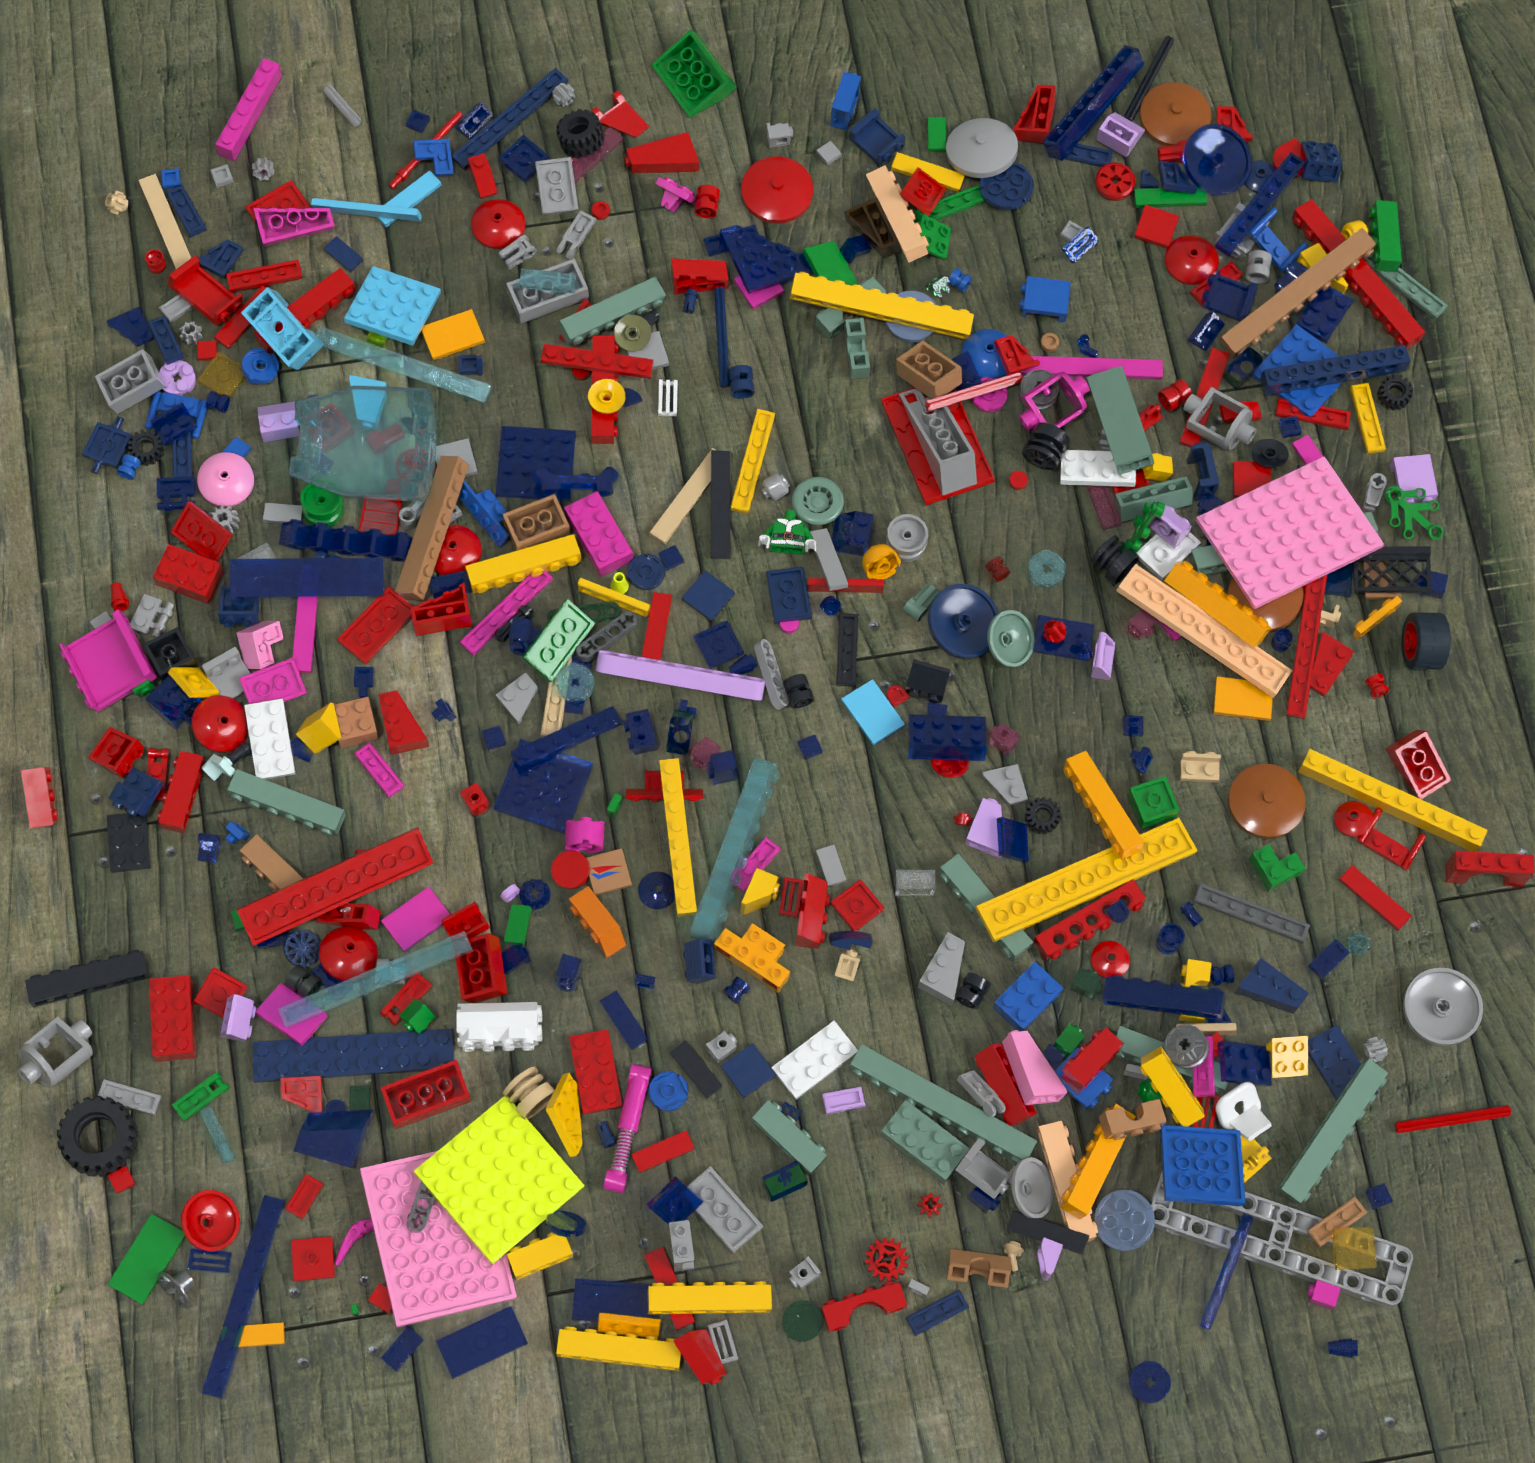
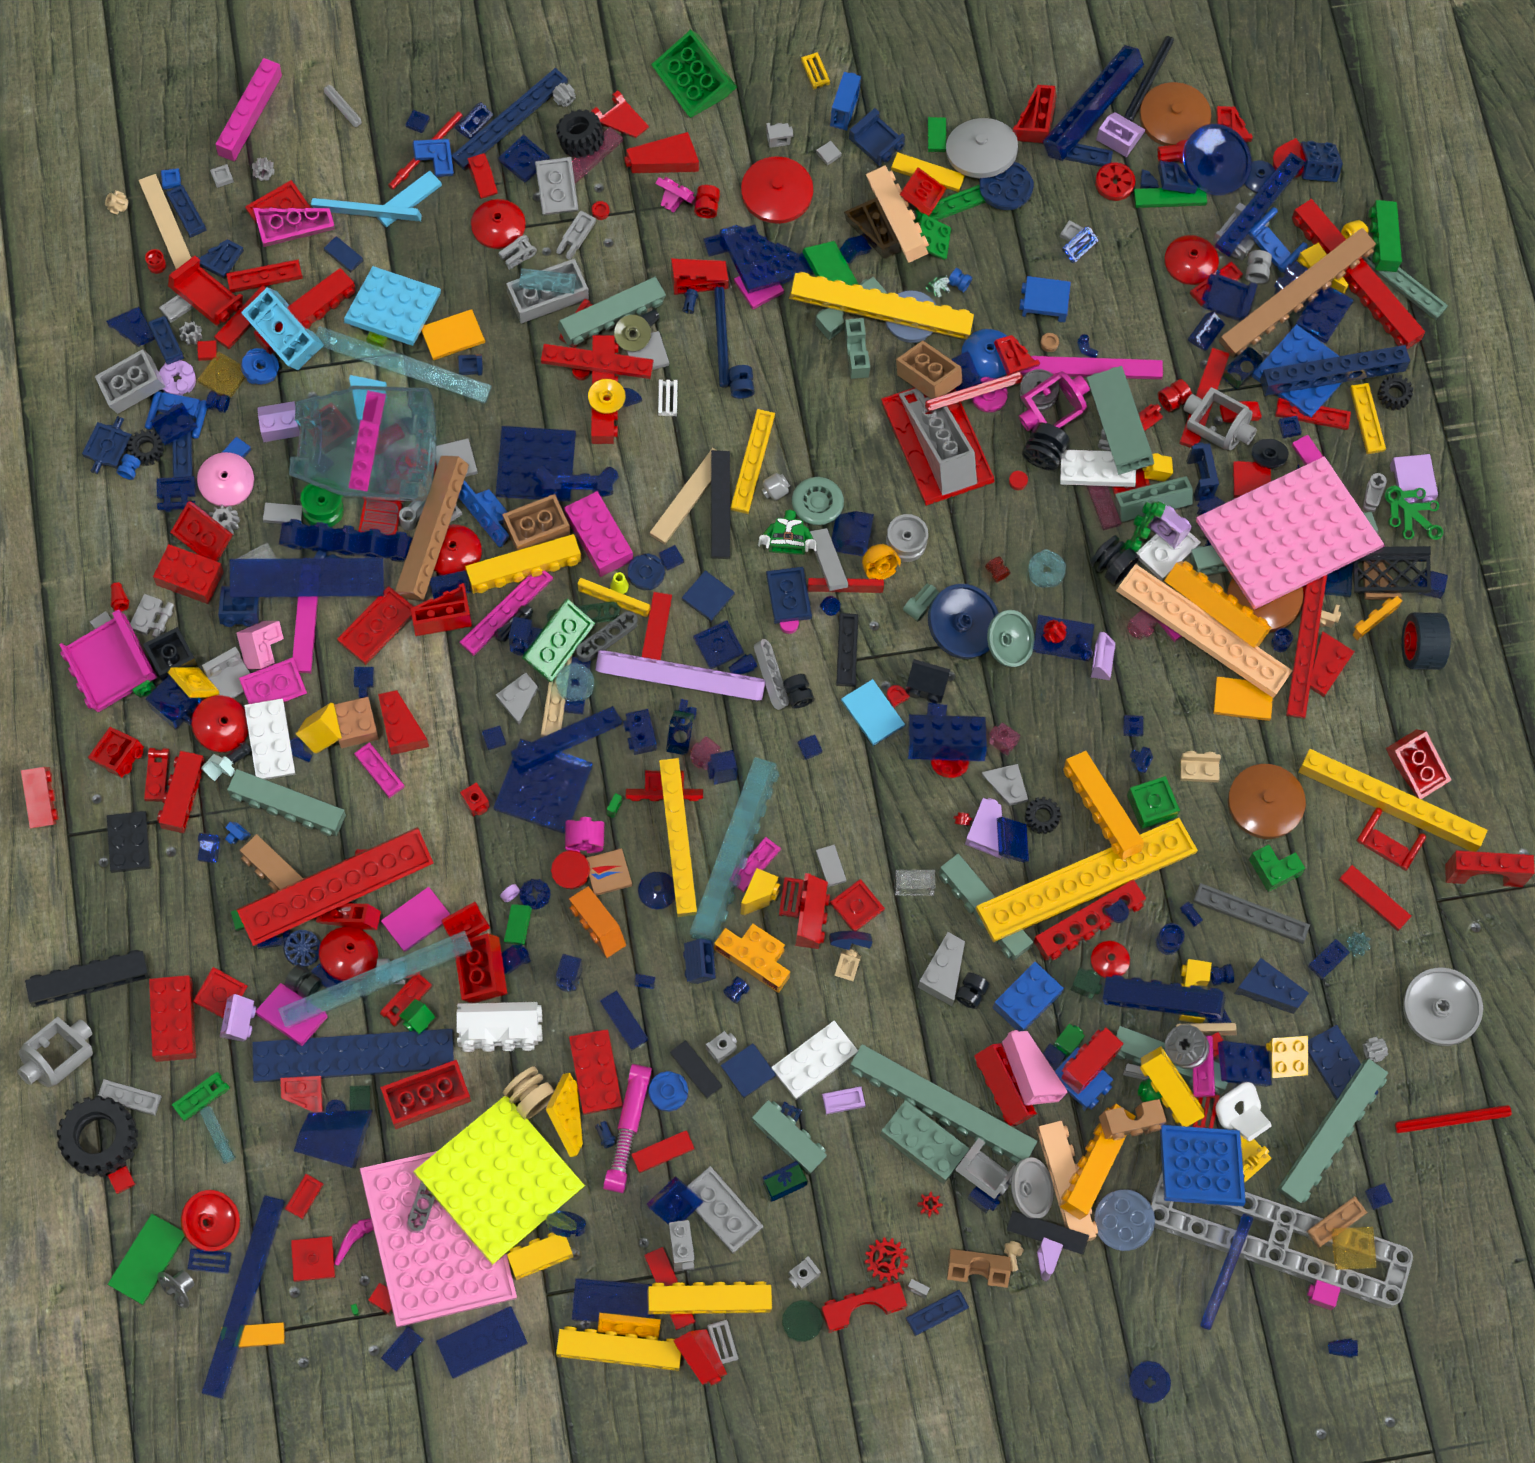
(136, 792): dark blue plate -> none
(367, 441): none -> dark pink panel
(443, 711): clear blue tile -> none
(820, 83): none -> yellow tile
(982, 1093): light grey hinge -> none
(1156, 226): red tile -> none
(1353, 826): red dish -> none
(1377, 685): red wheel -> none

